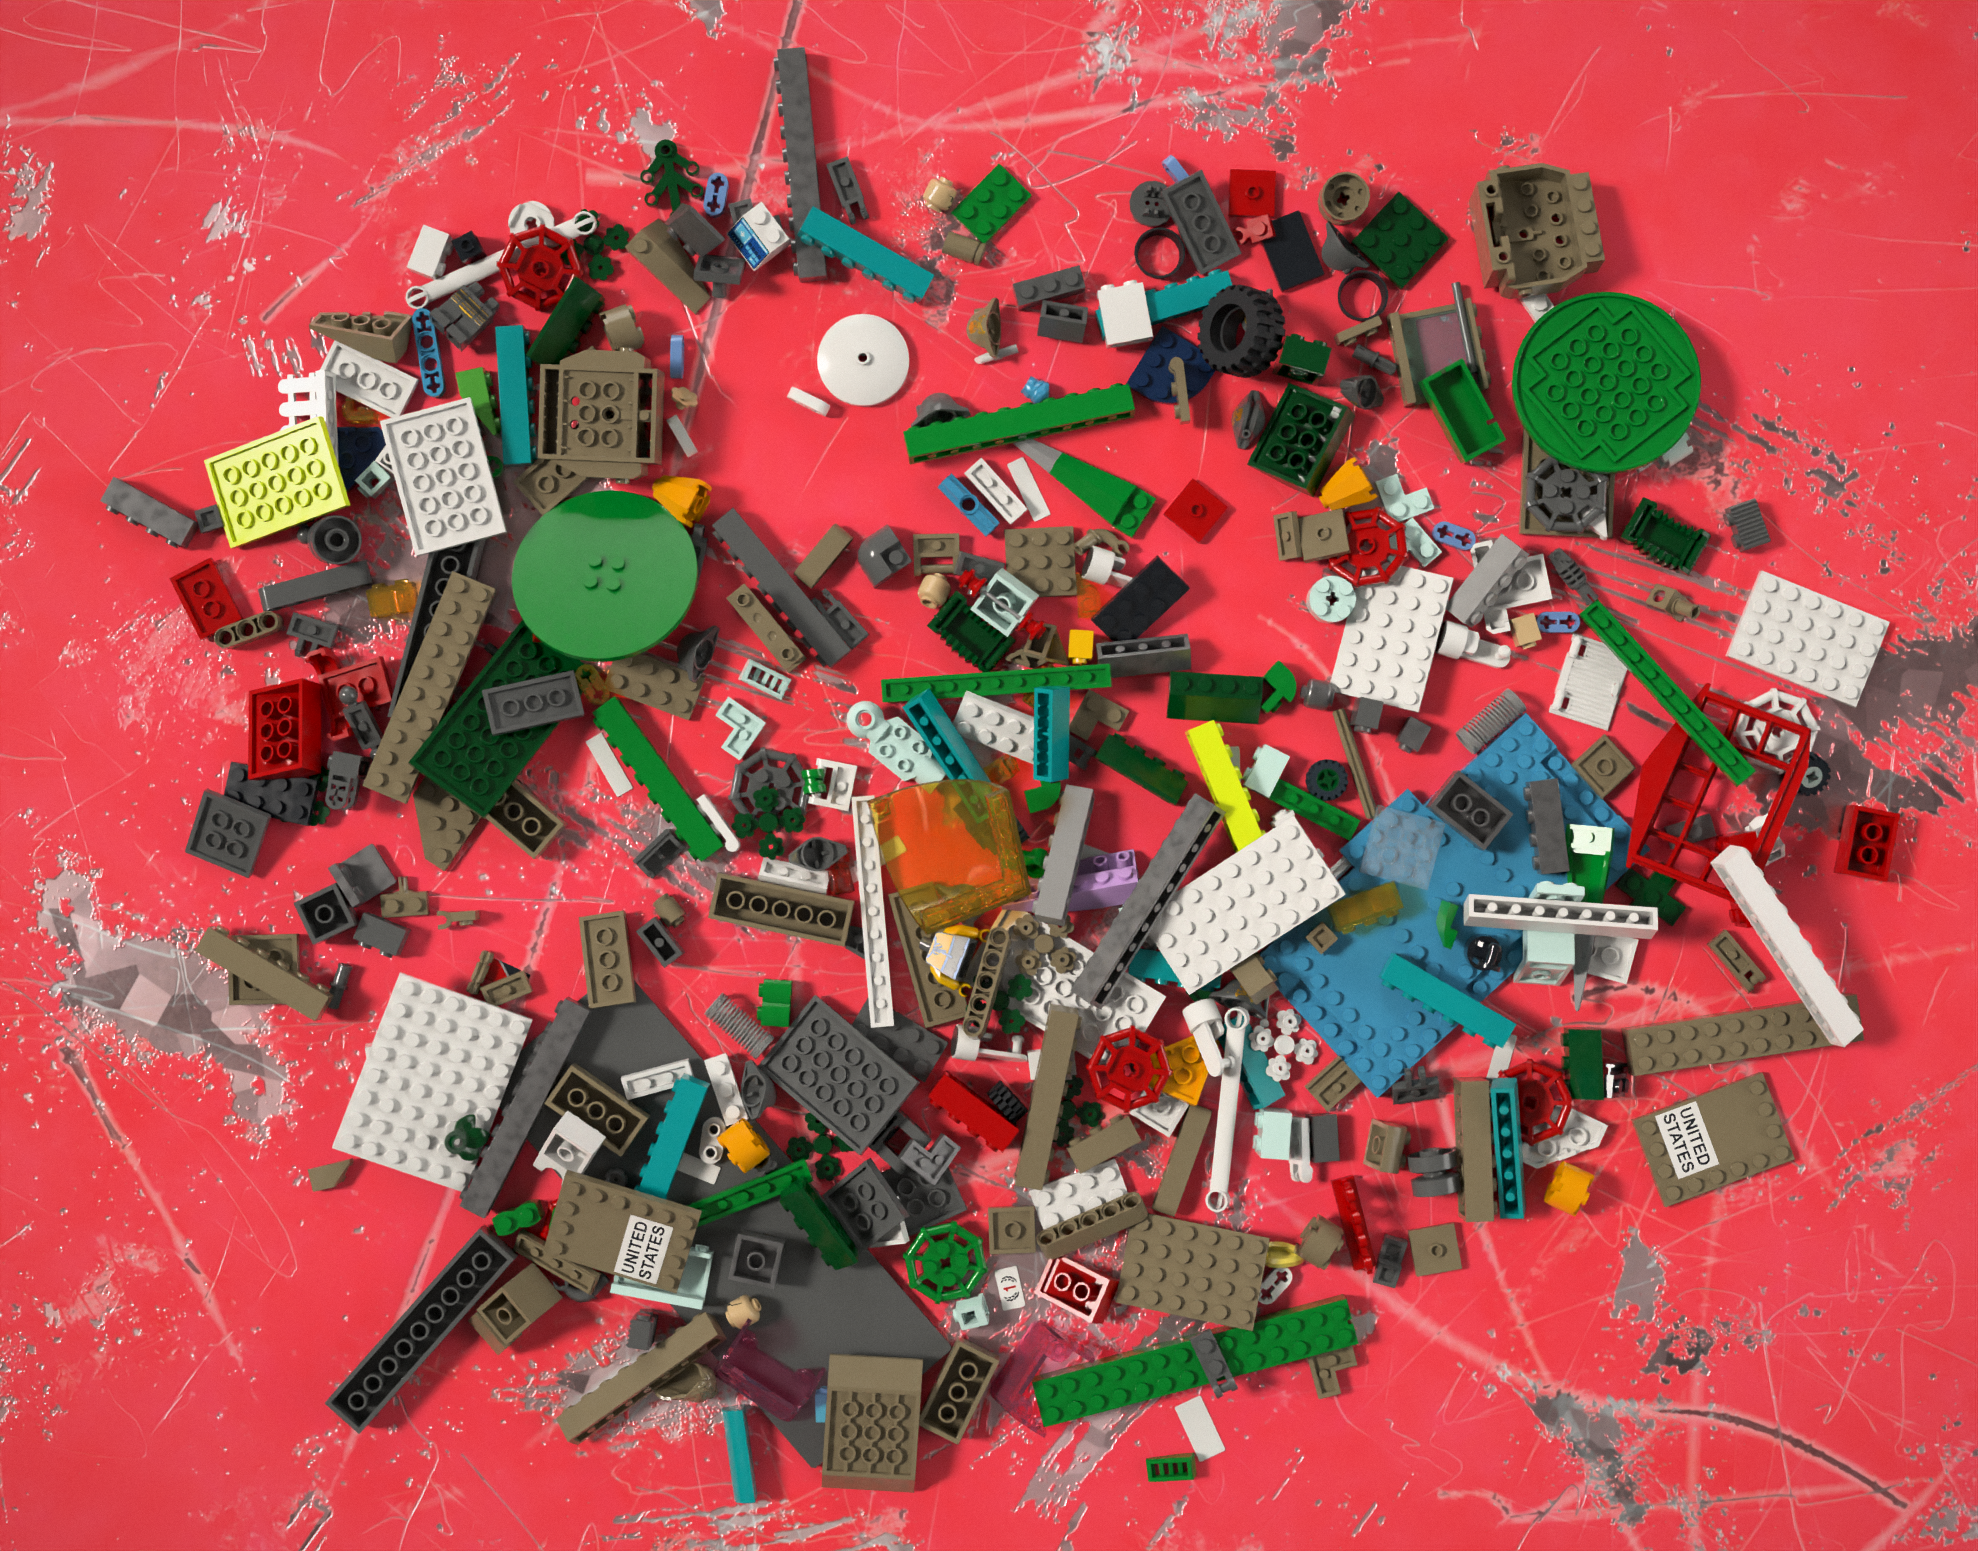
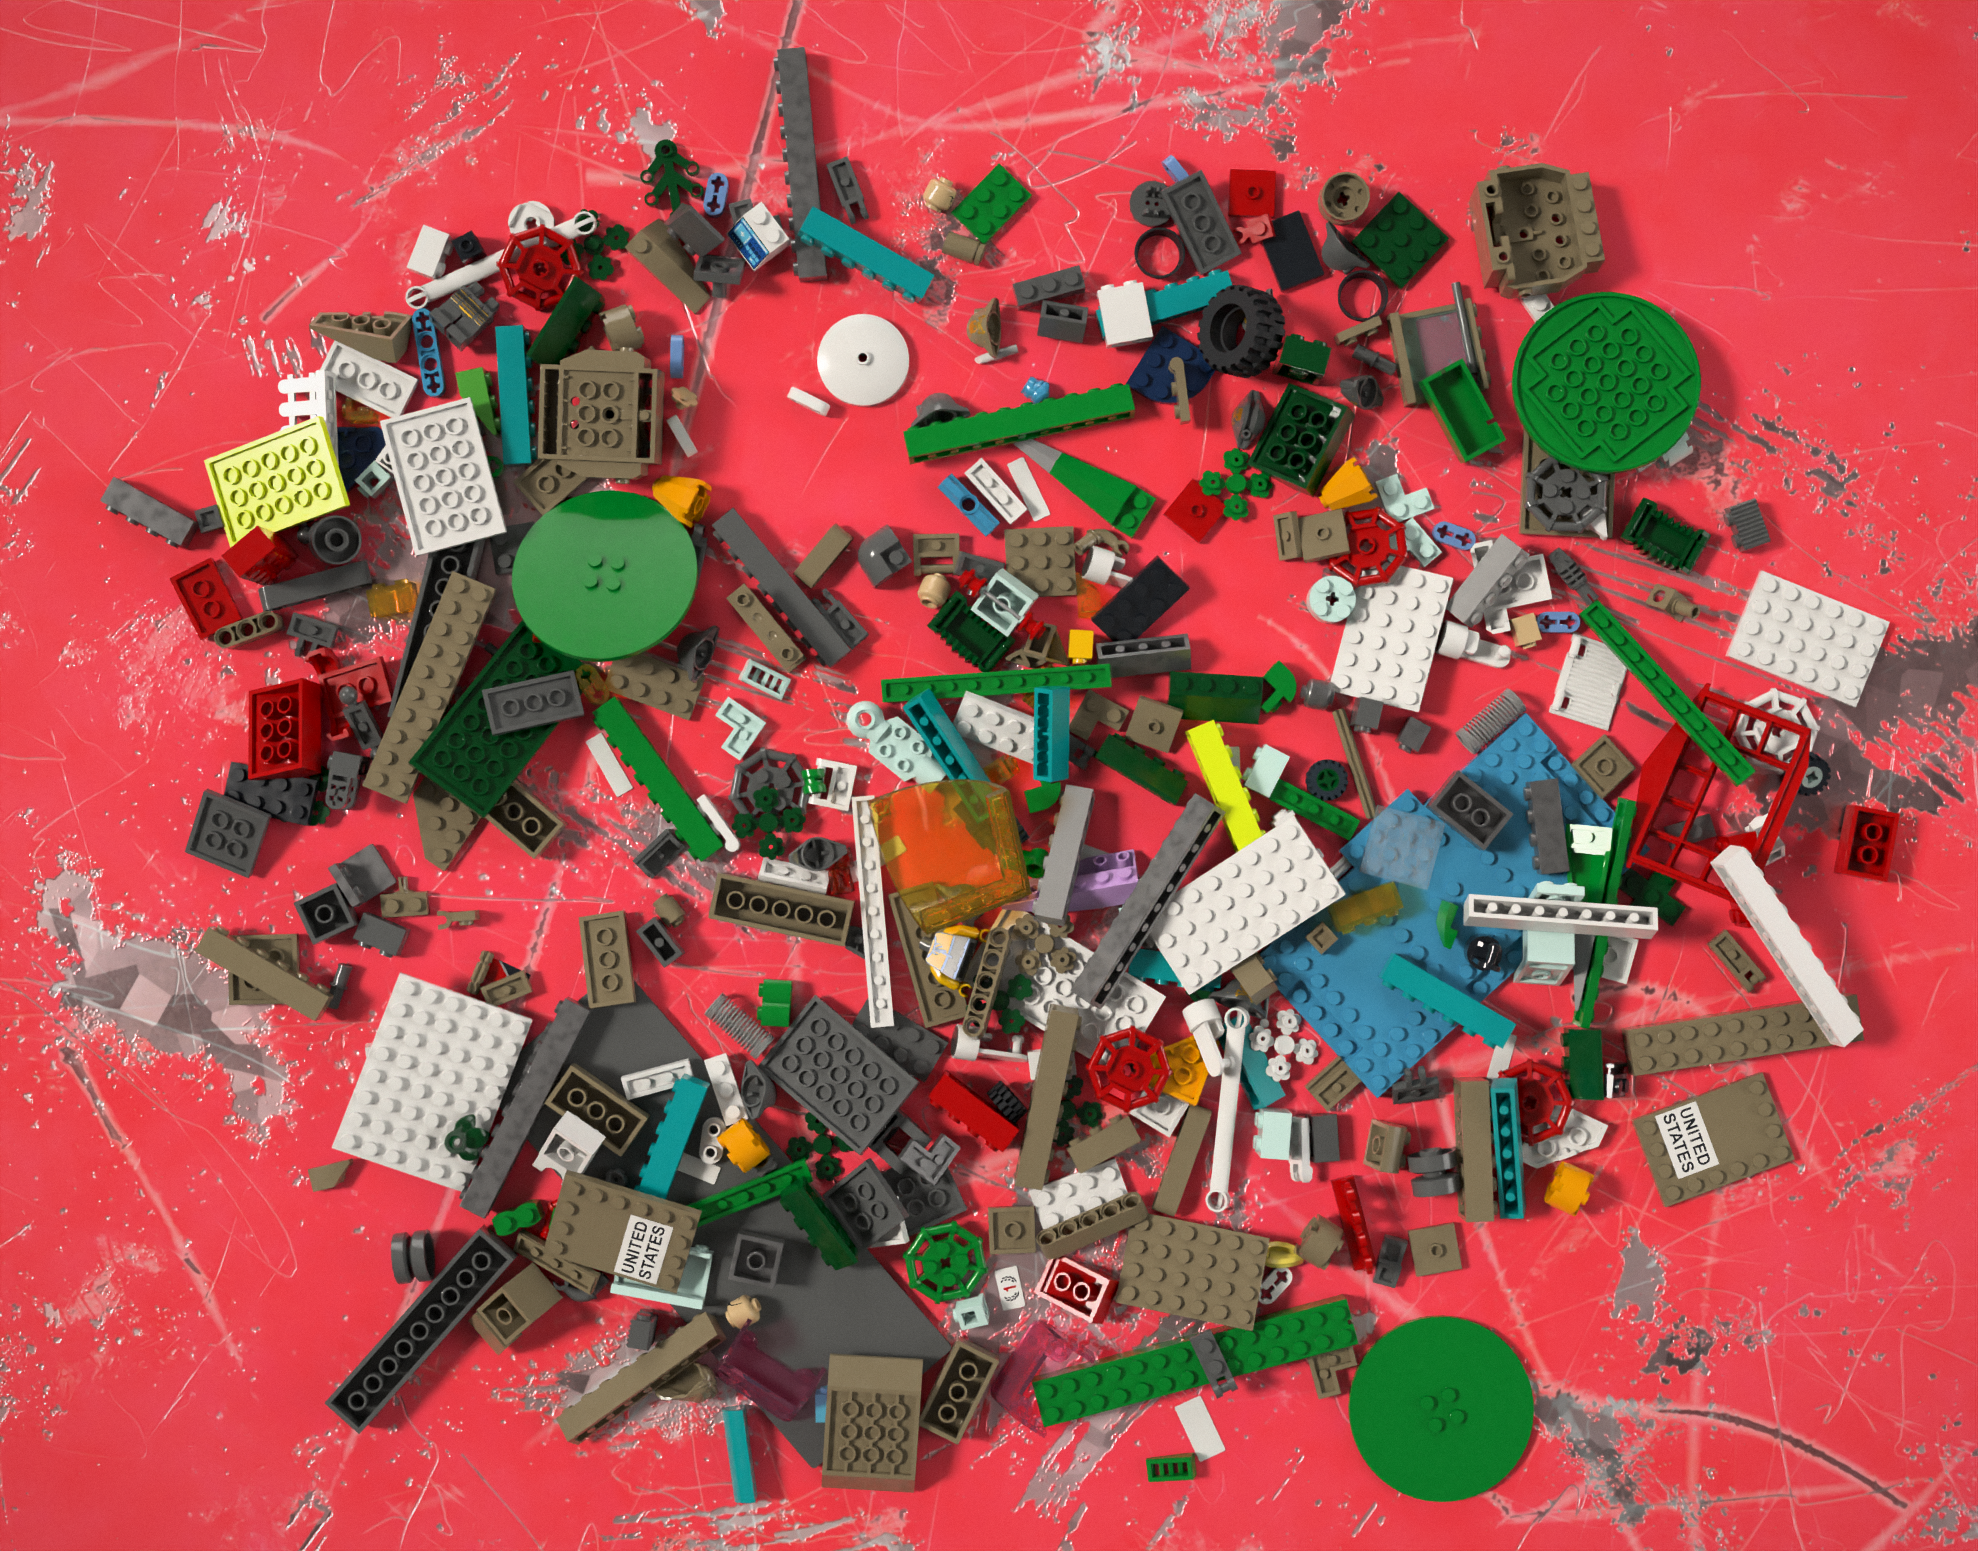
(260, 556): none -> red brick
(413, 1256): none -> dark grey wheel
(506, 545): none -> dark grey plate
(1153, 724): none -> dark tan plate
(1235, 484): none -> green plant
(1440, 1408): none -> green plate
(1622, 823): none -> green plate

